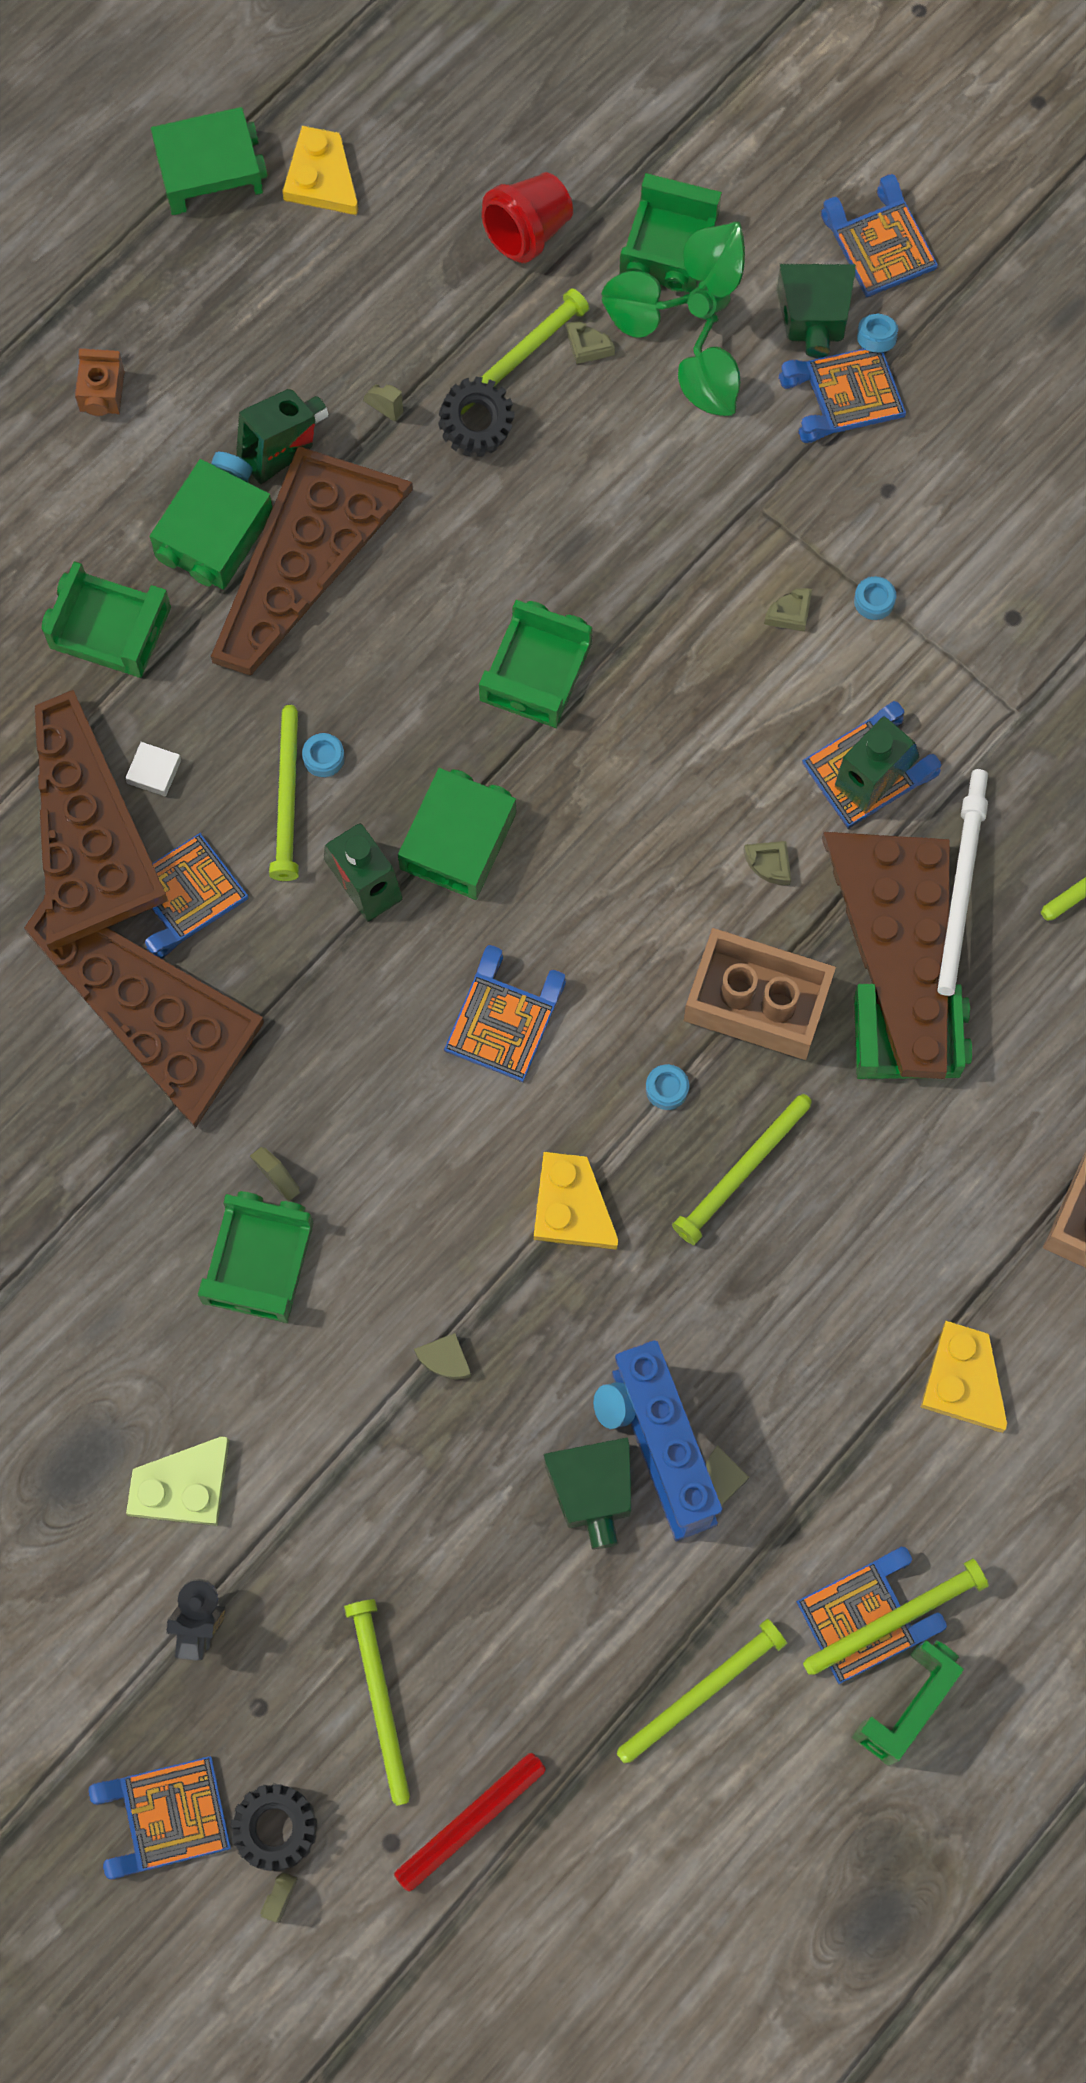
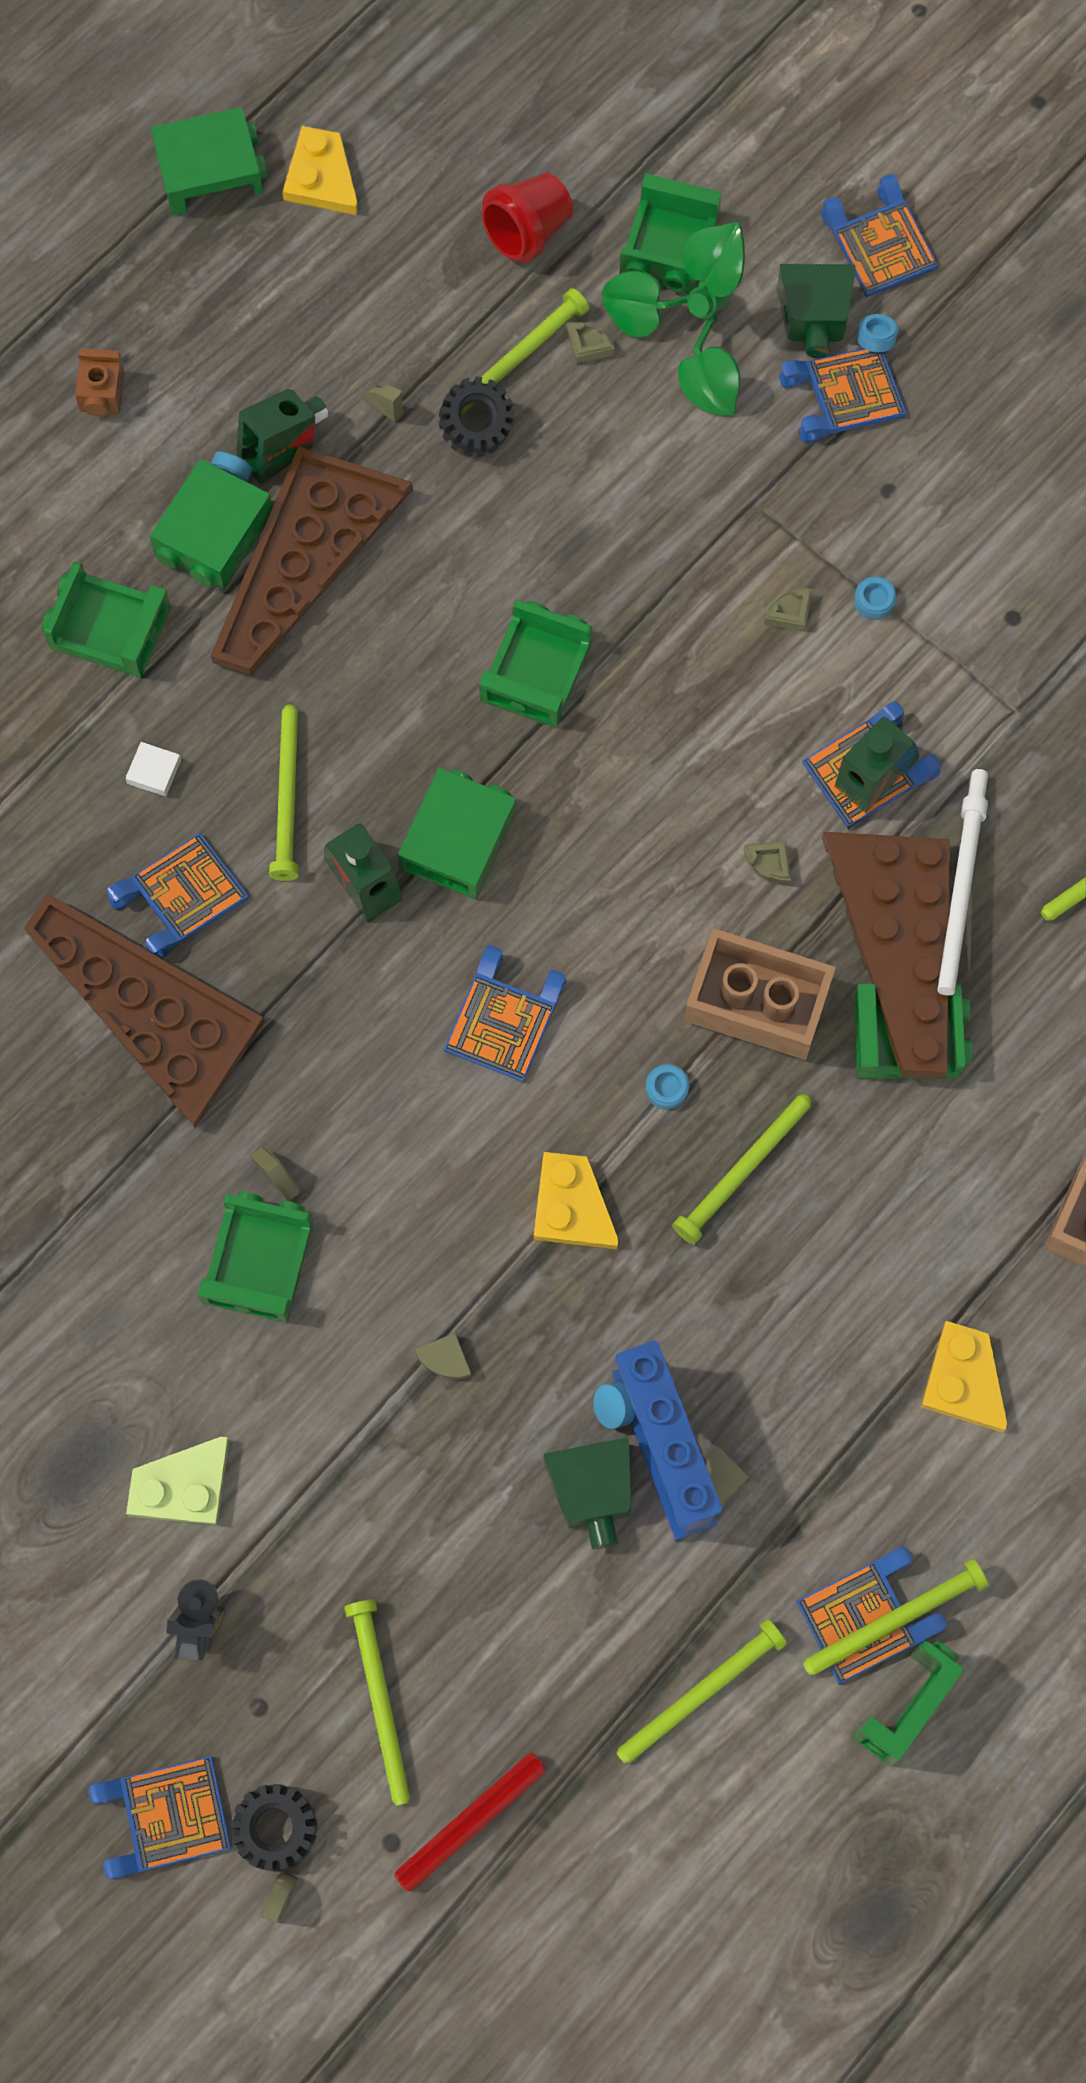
(88, 839): reddish brown wing -> none
(323, 755): dark azure tile -> none

